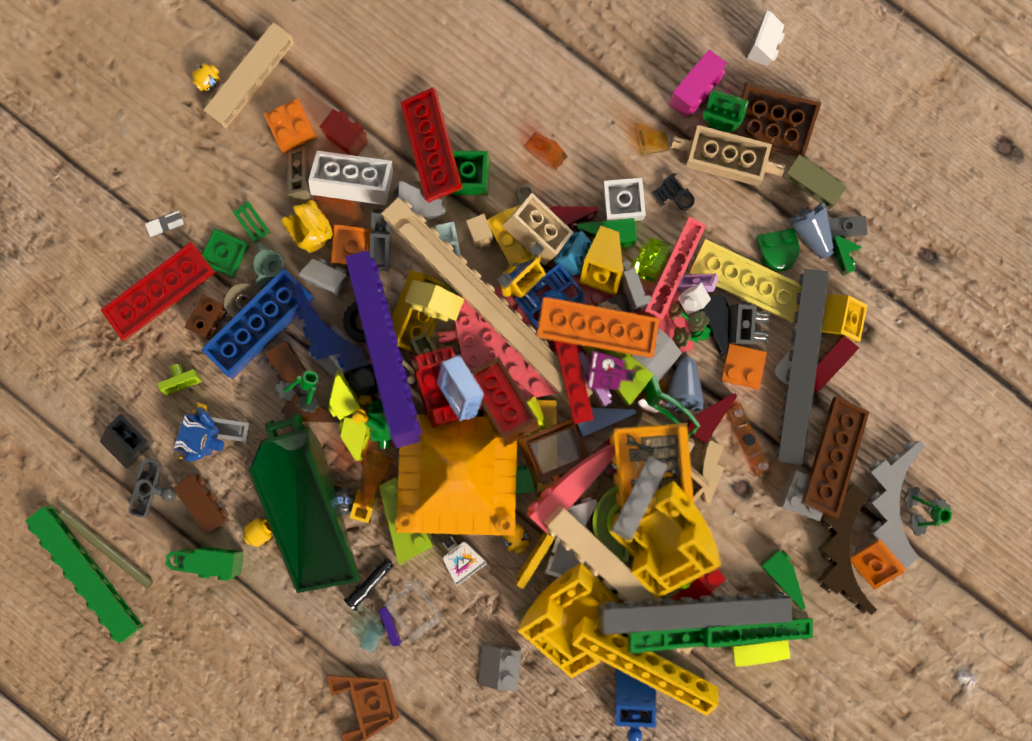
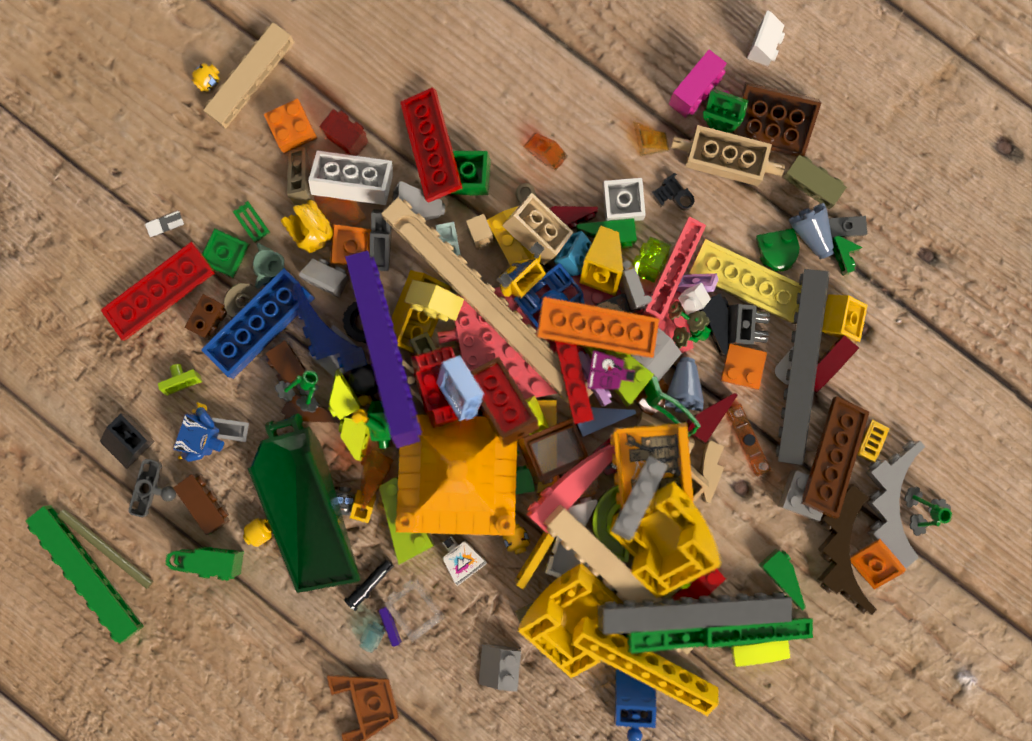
(872, 457): none -> yellow slope

